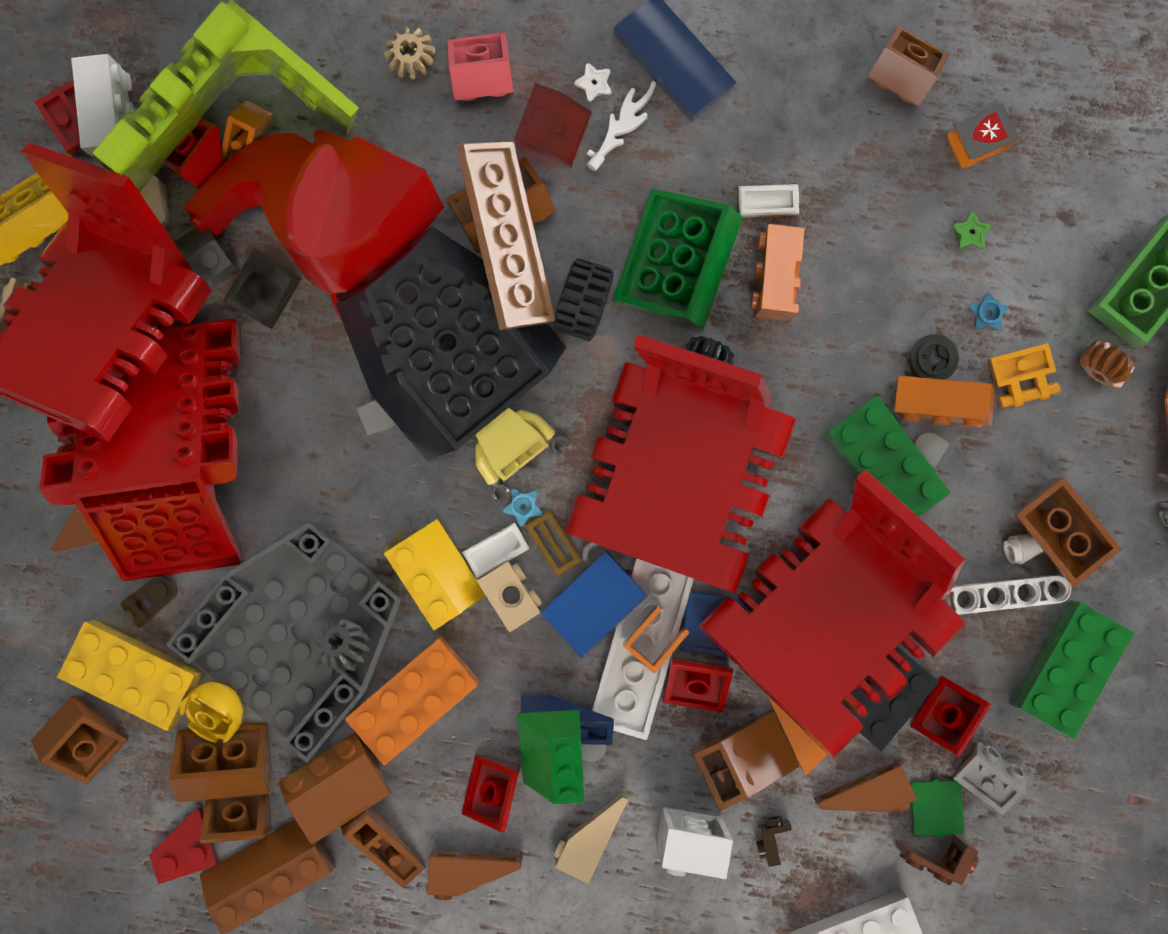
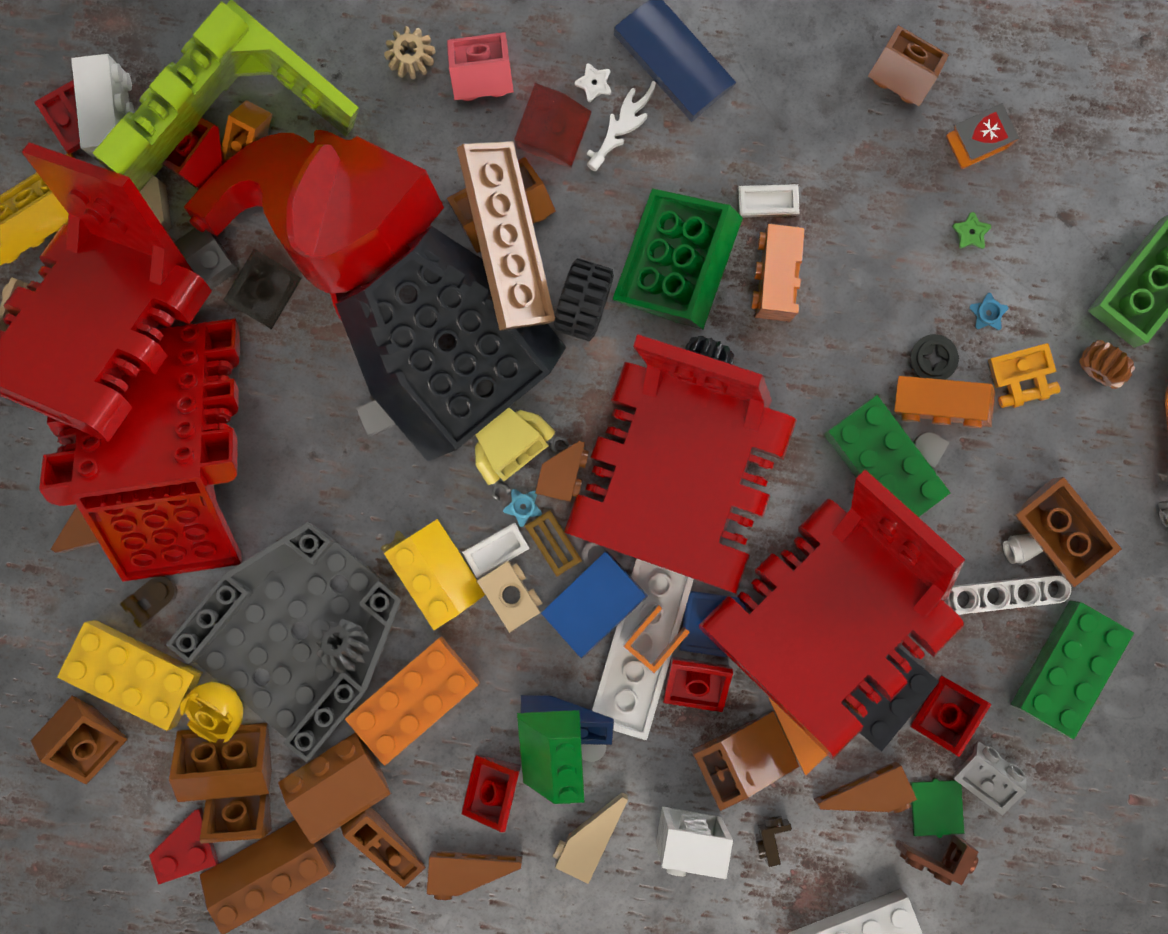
(560, 473): none -> dark orange slope

